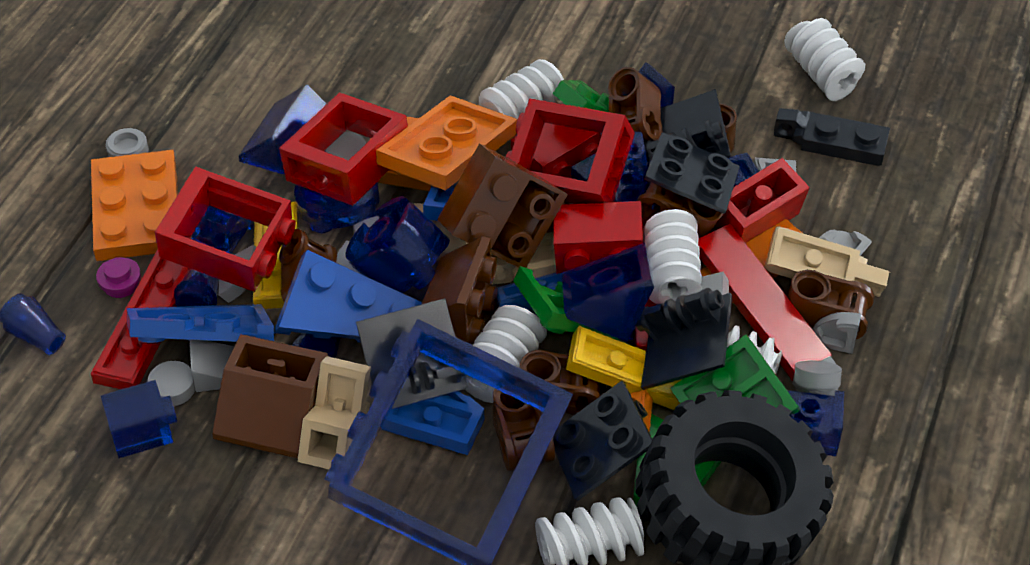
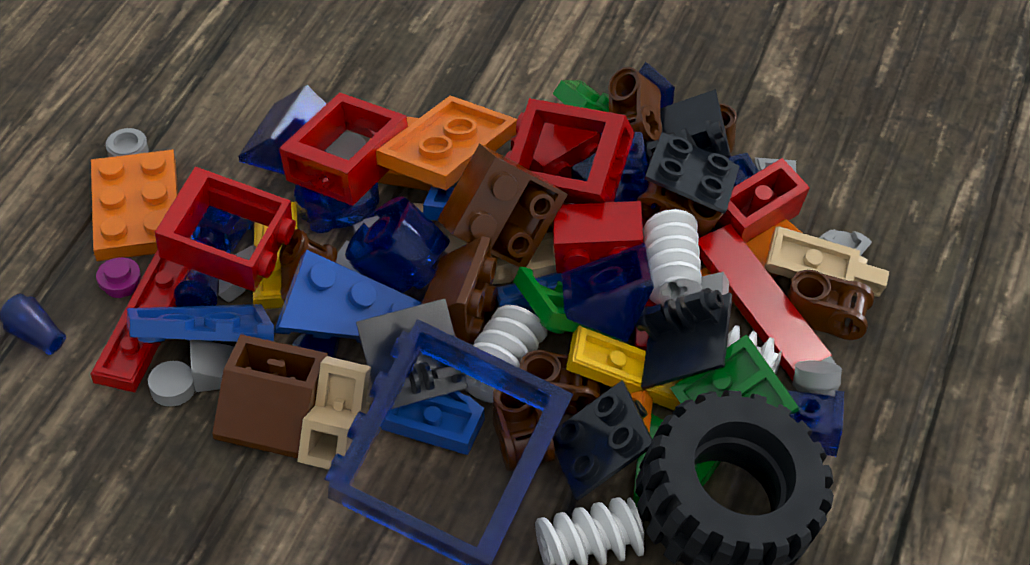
(139, 418): clear blue brick -> none
(513, 93): white piece -> none
(825, 57): white piece -> none
(833, 135): black hinge -> none
(838, 330): light grey tile -> none

